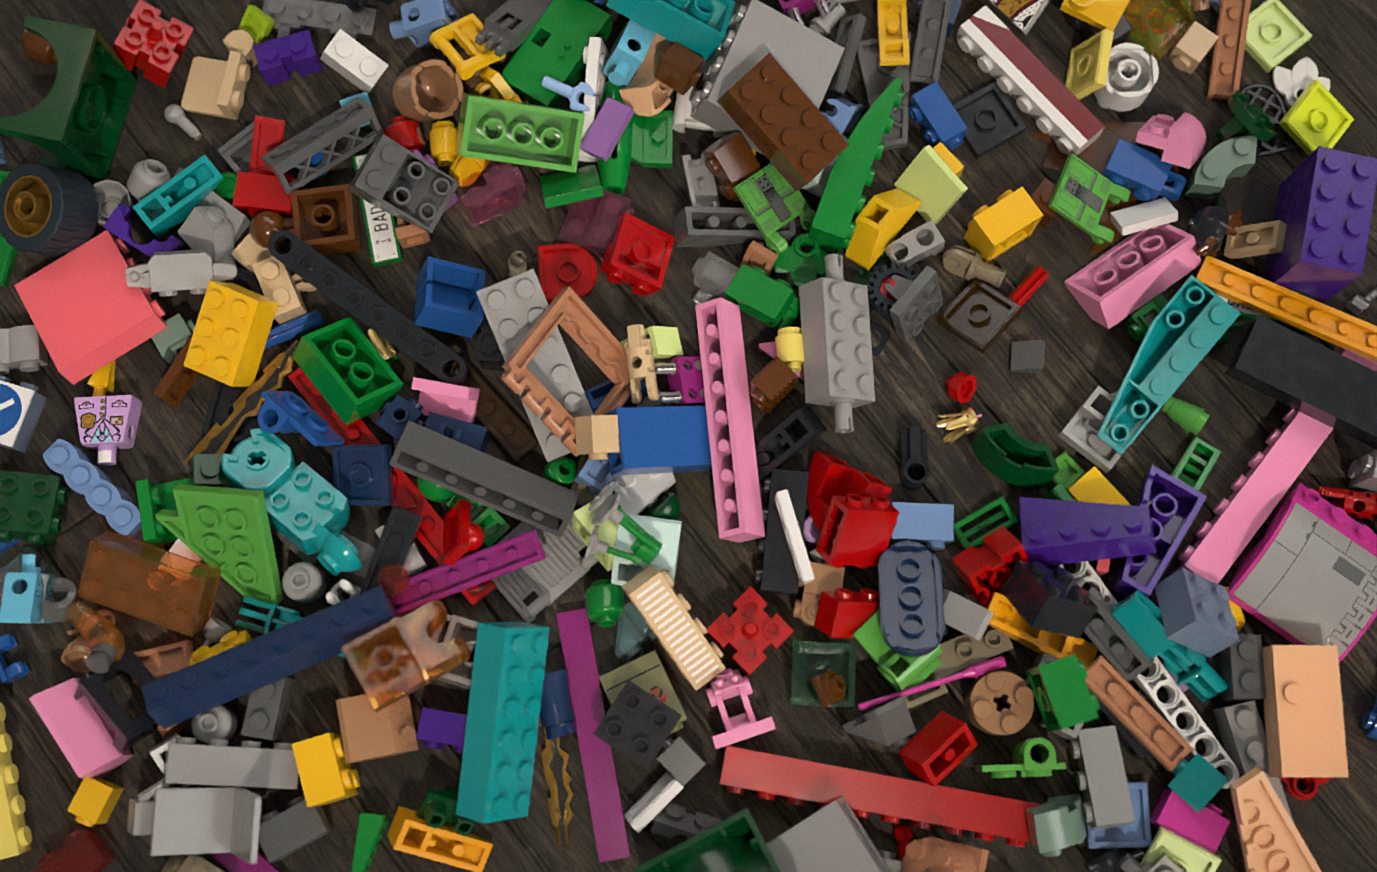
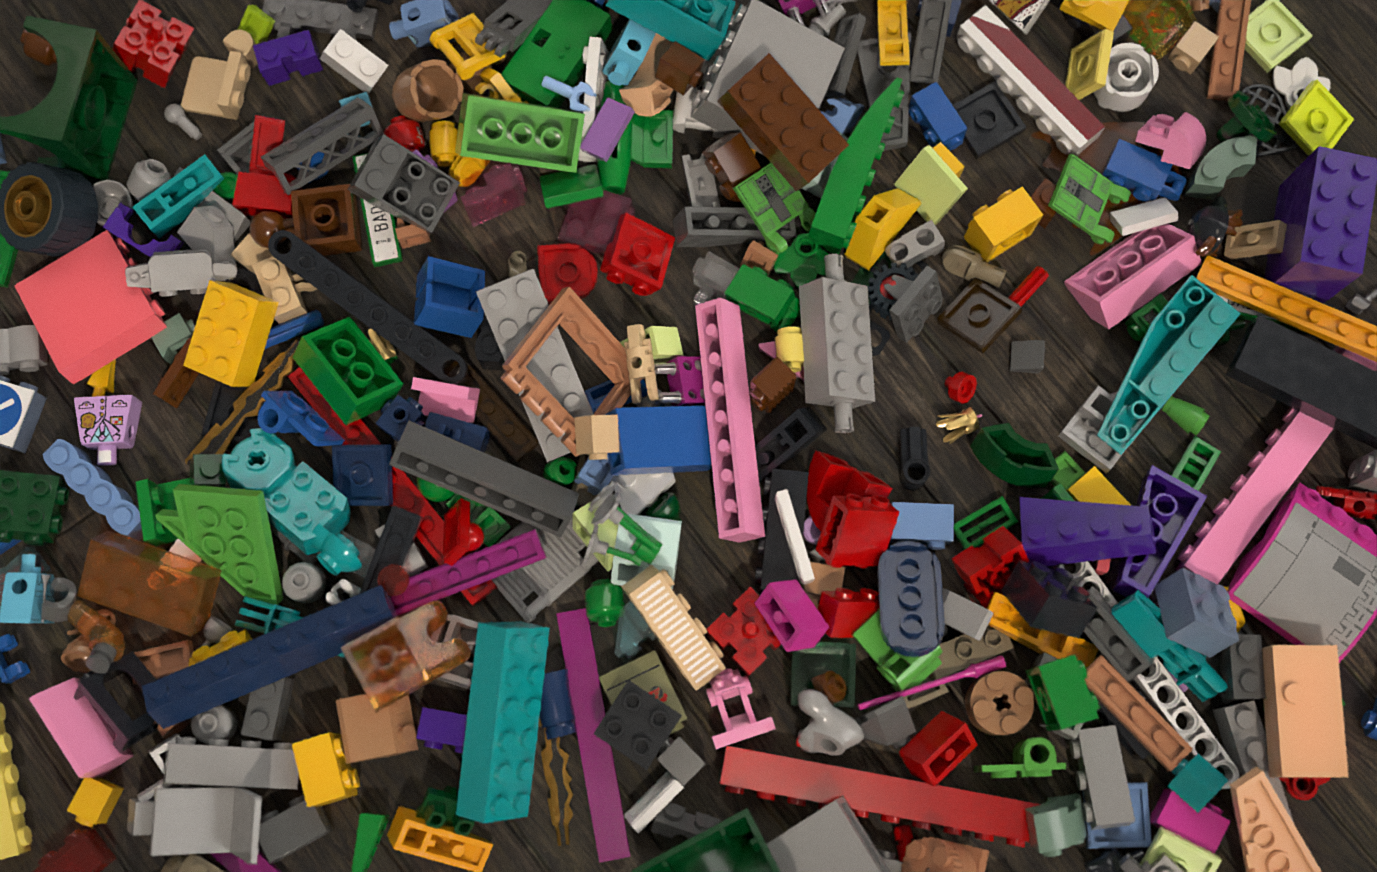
(791, 615): none -> dark pink brick
(829, 727): none -> light grey head

